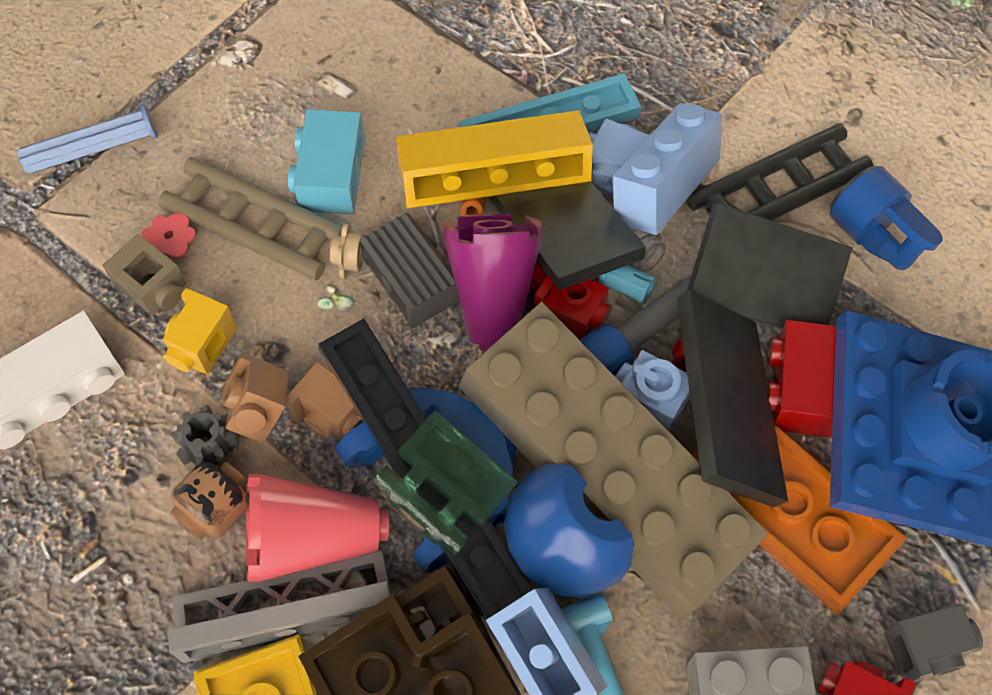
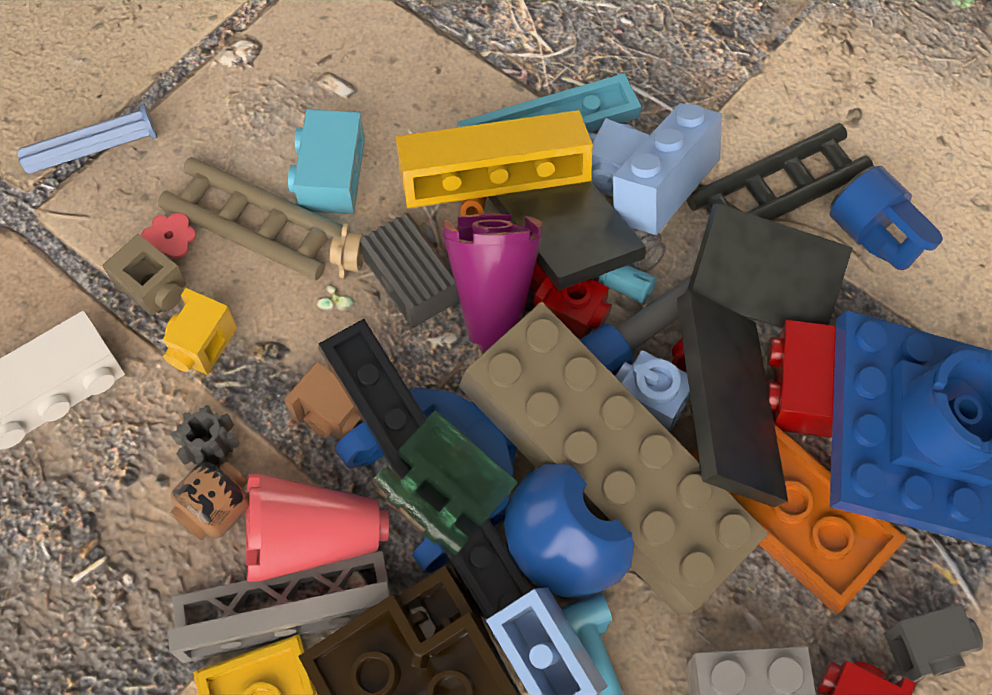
(254, 397): medium nougat brick -> none

